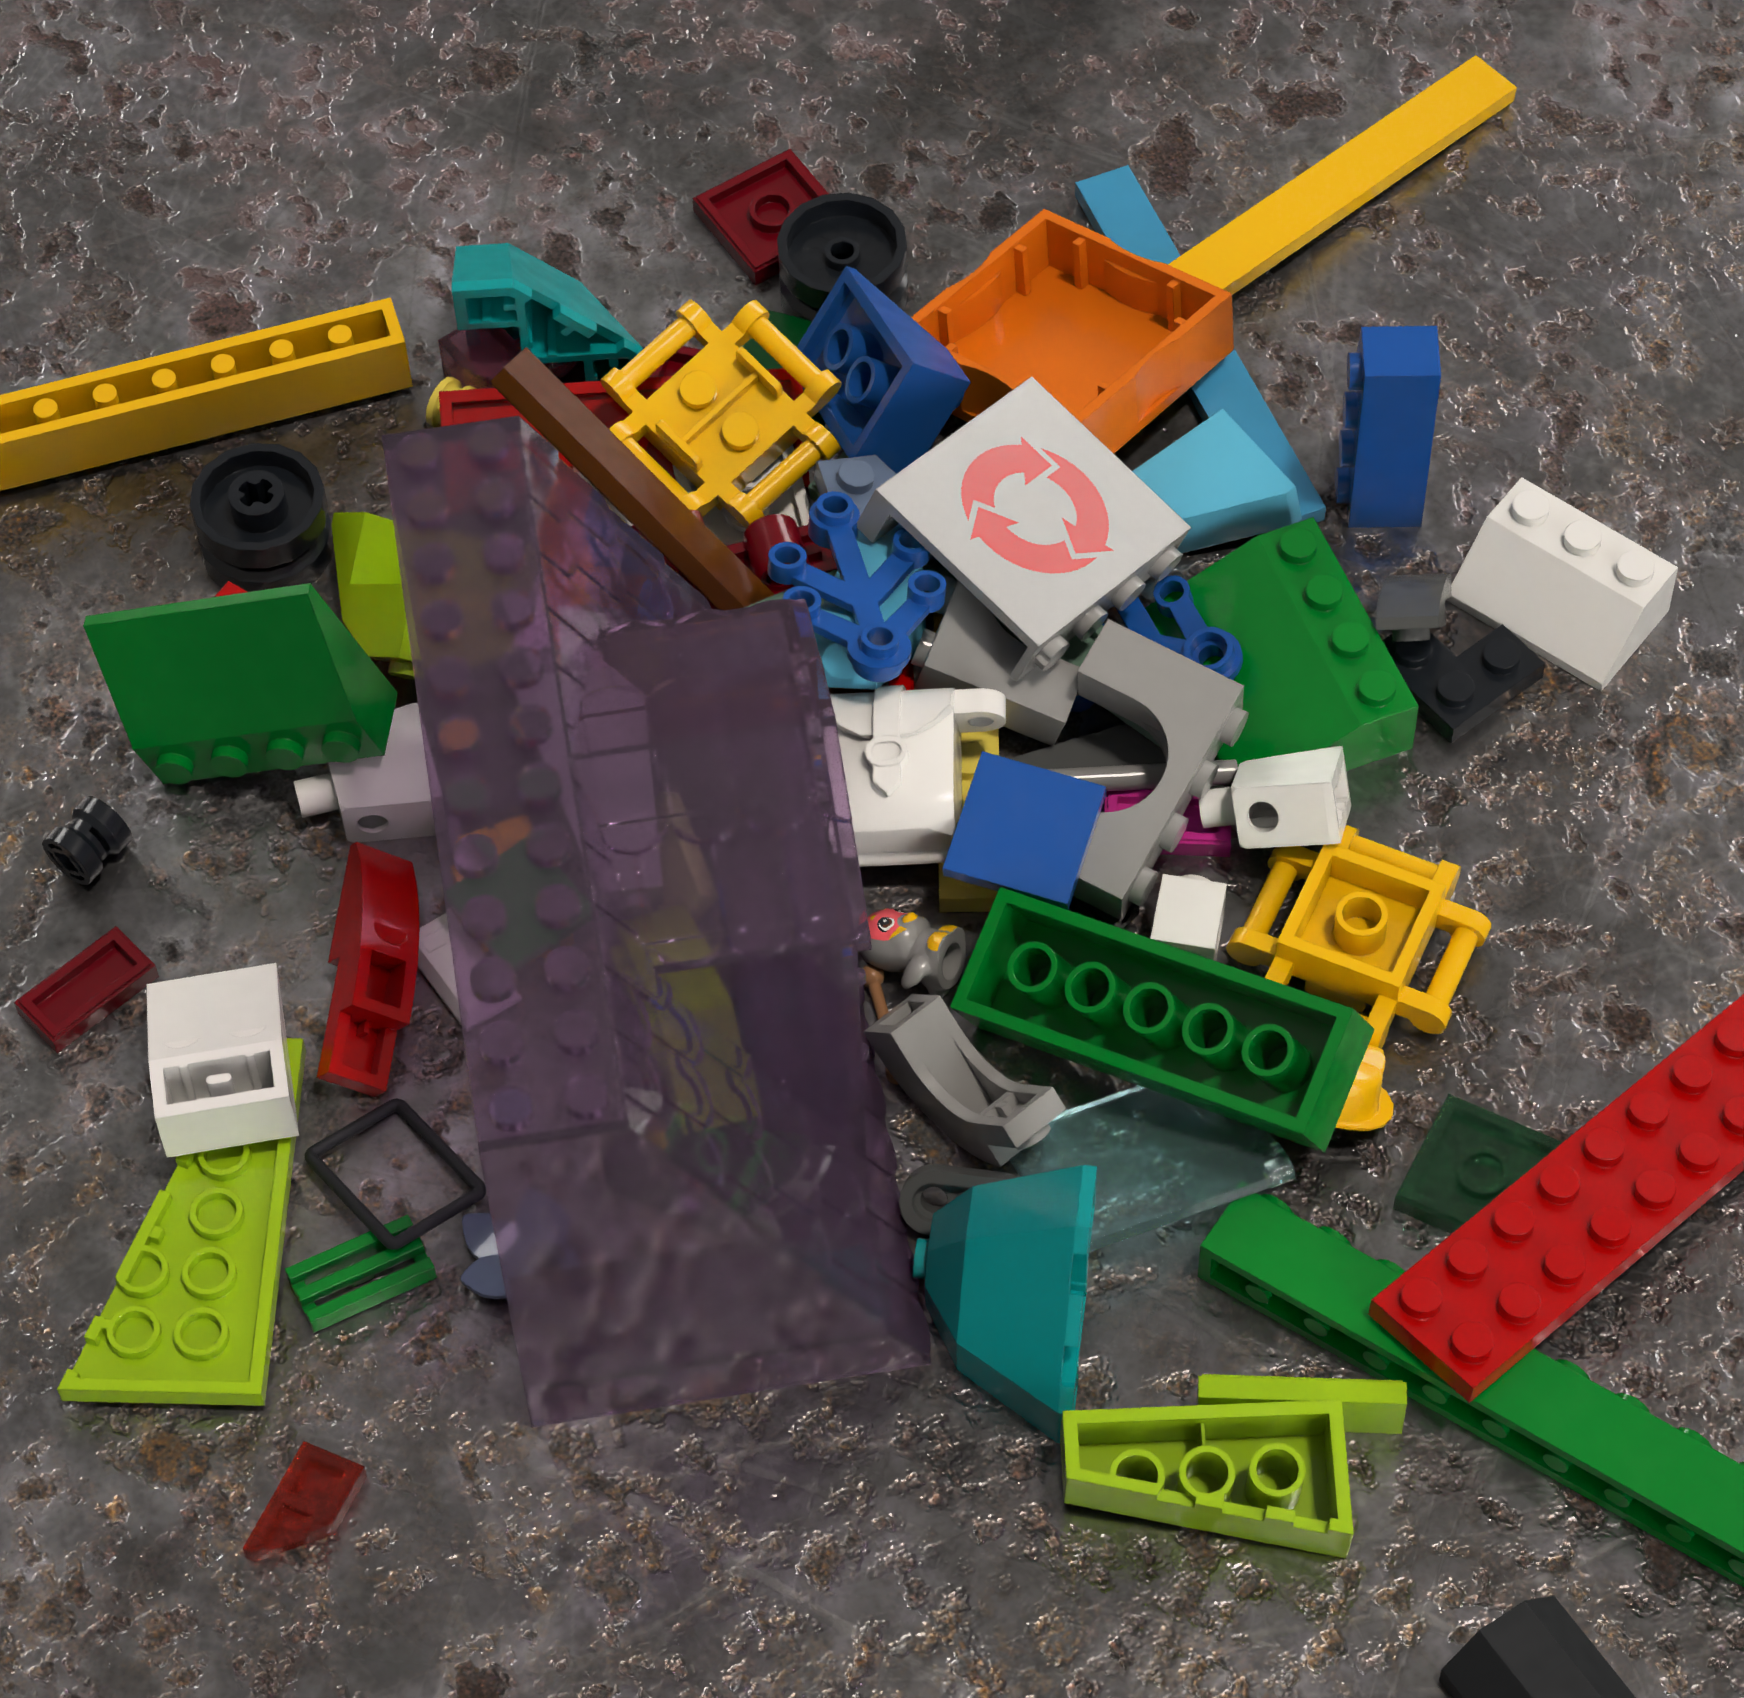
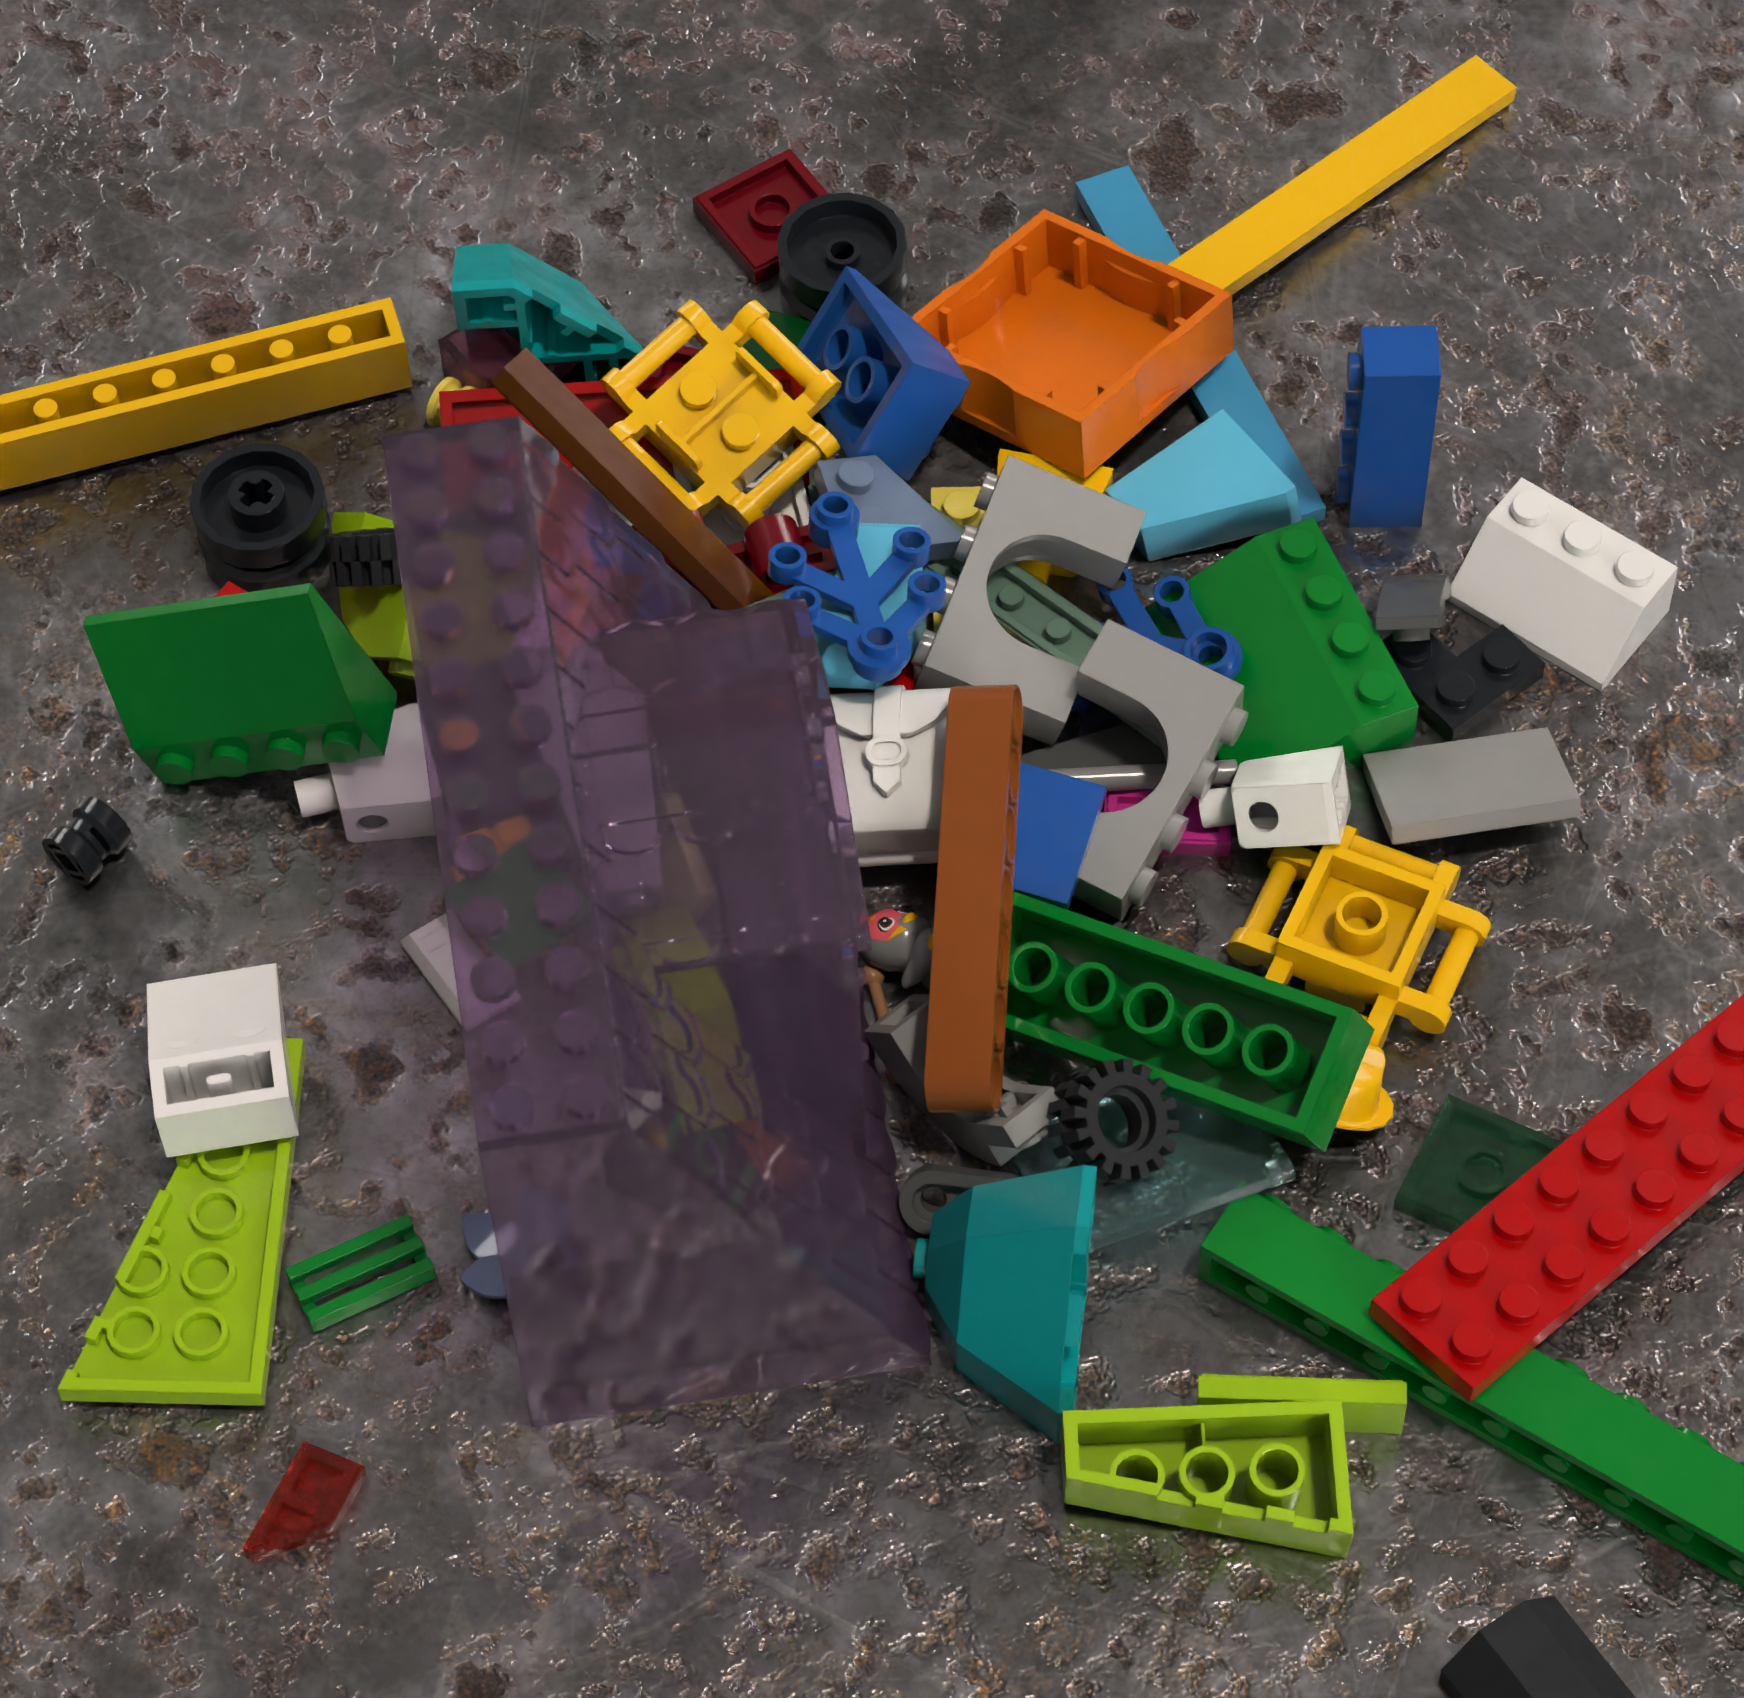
(86, 989): dark red tile -> none
(359, 1209): black piece -> none
(364, 558): none -> black tyre
(376, 970): red slope -> none
(974, 900): none -> dark orange beam
(1033, 521): panel -> none
(1144, 1114): none -> black tyre
(1190, 914): white brick -> none
(1471, 786): none -> light grey tile

